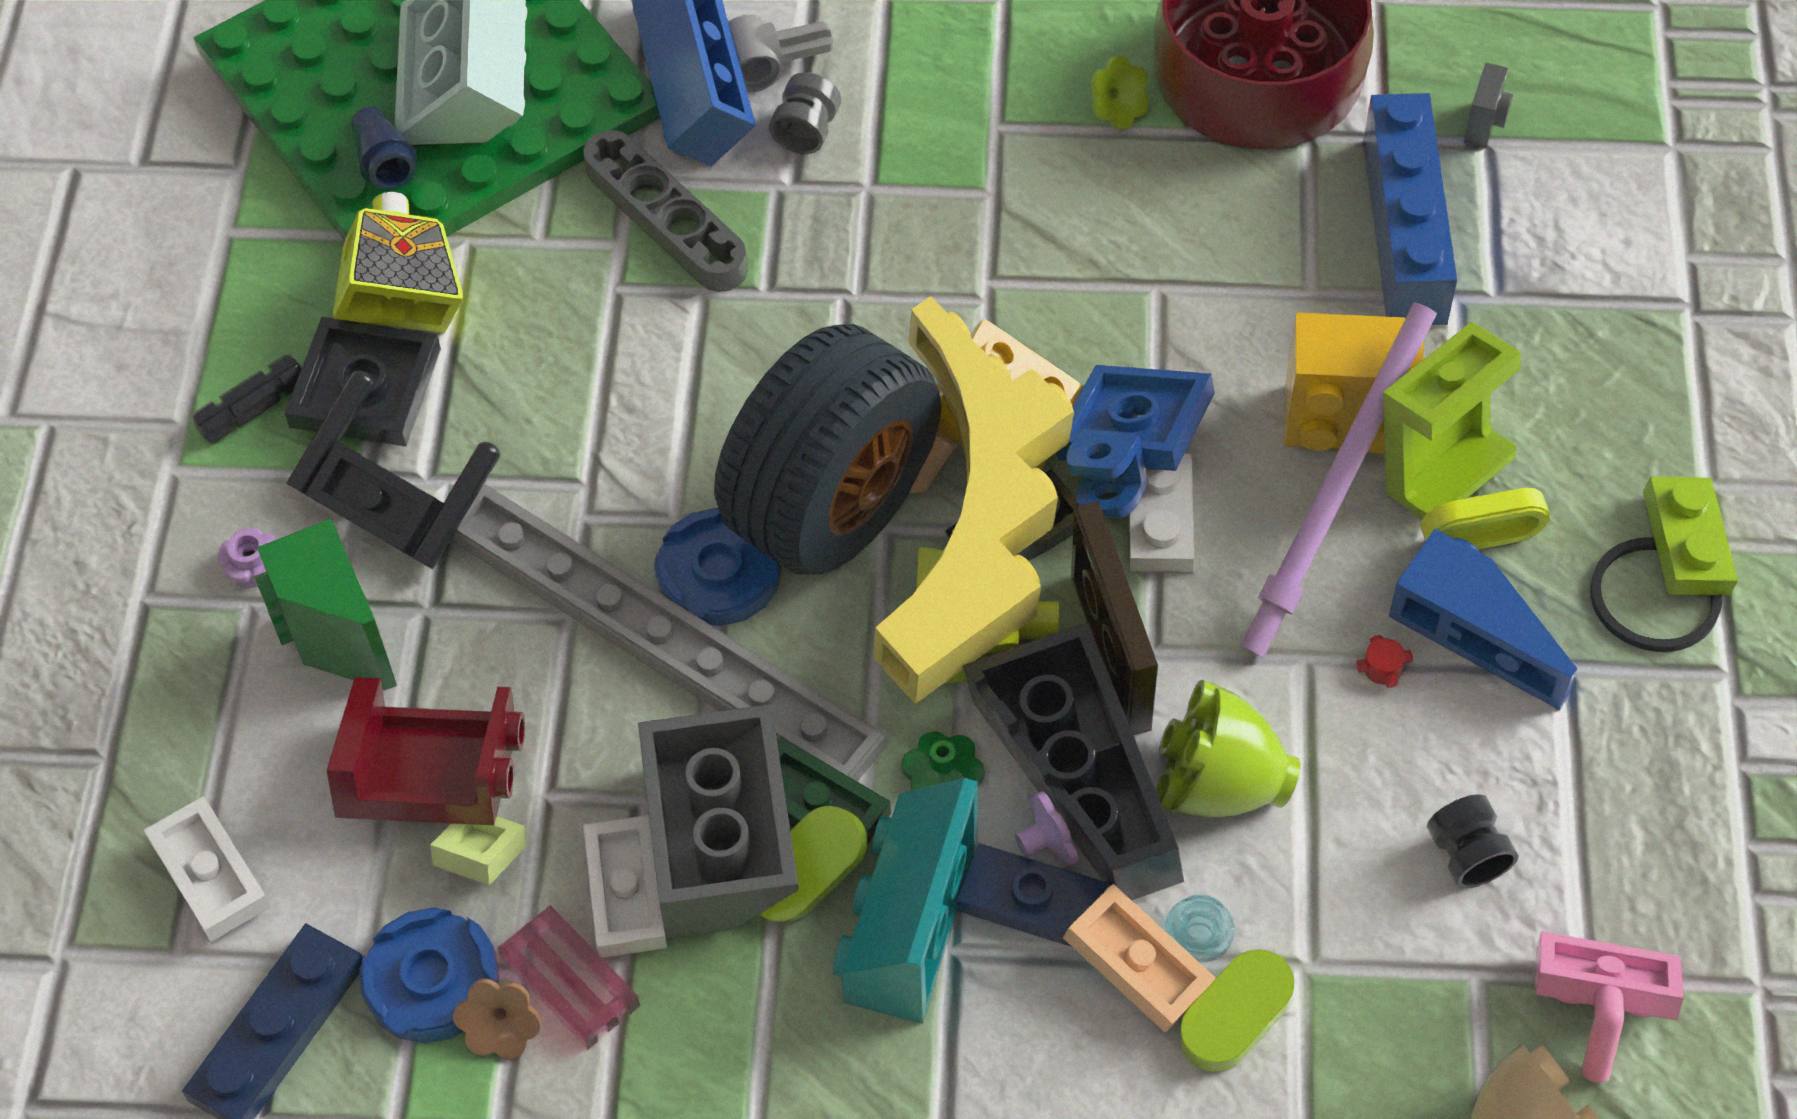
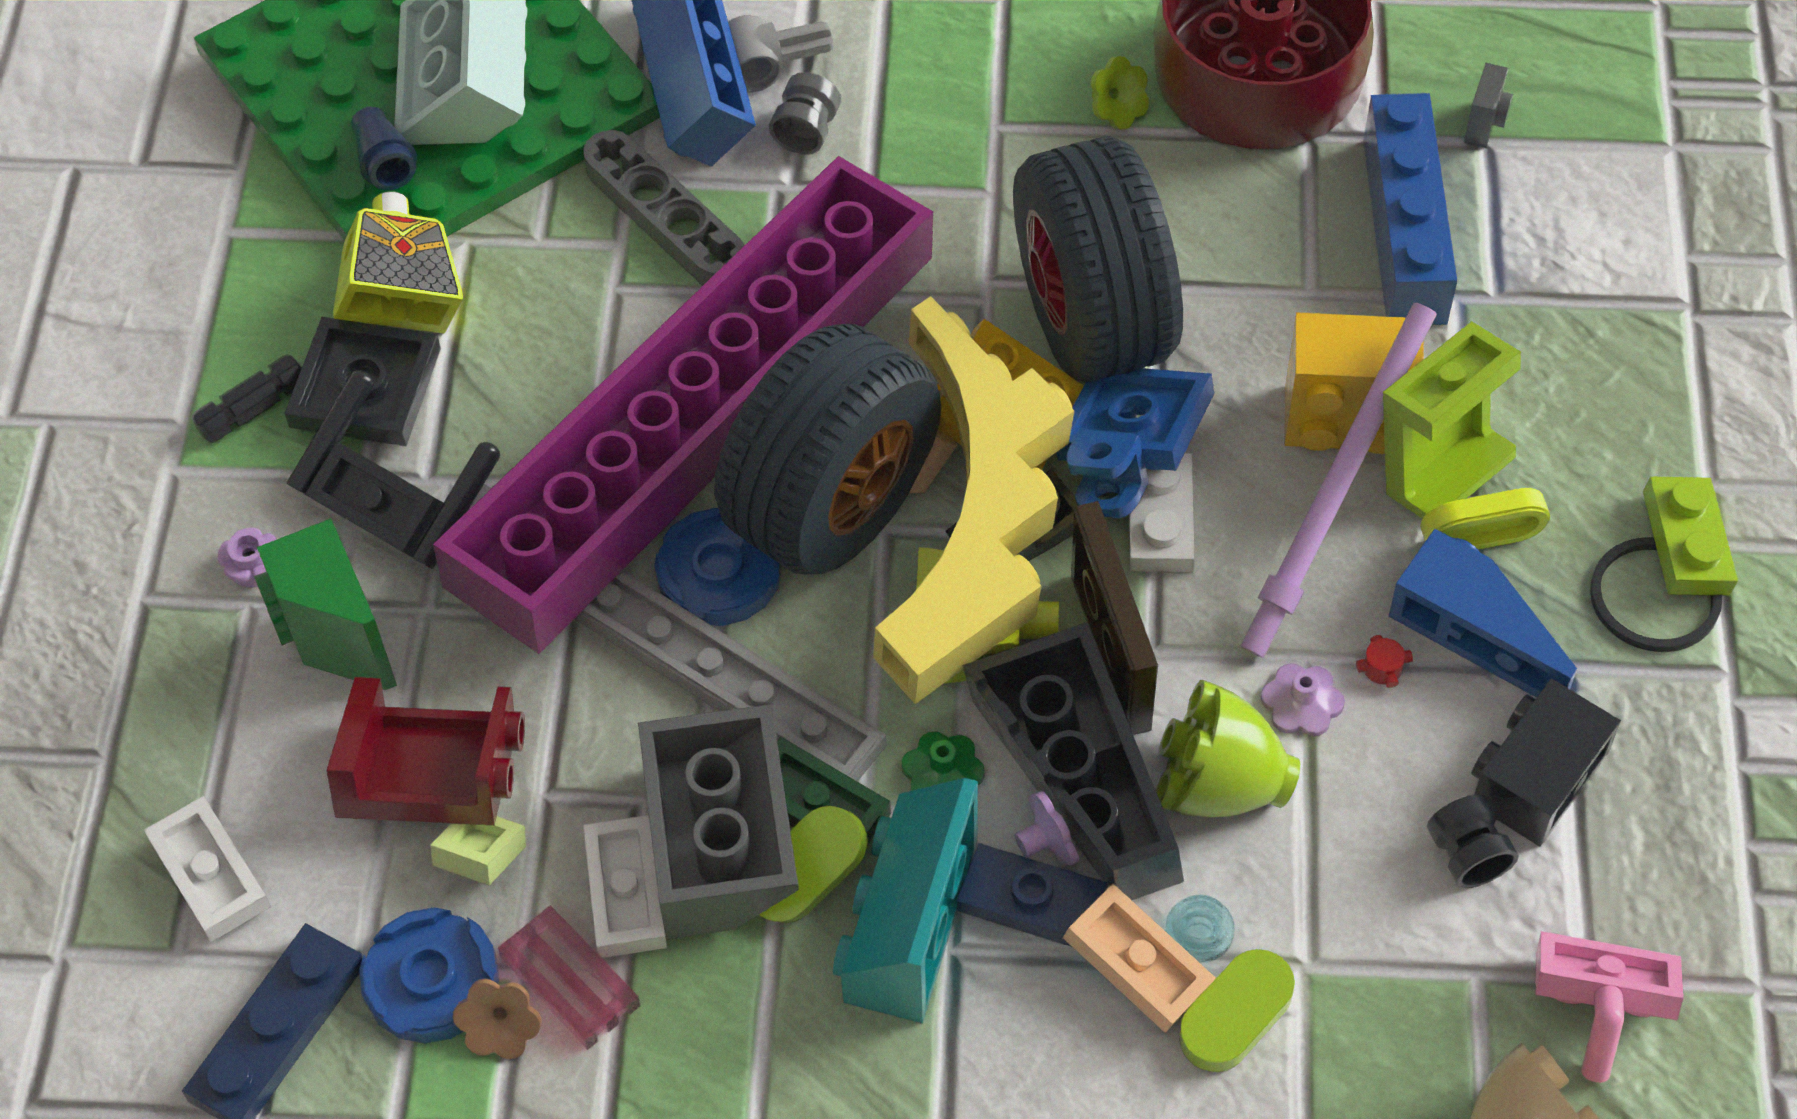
(659, 421): none -> magenta brick
(1098, 258): none -> black wheel
(1302, 699): none -> lavender plant
(1544, 759): none -> black brick

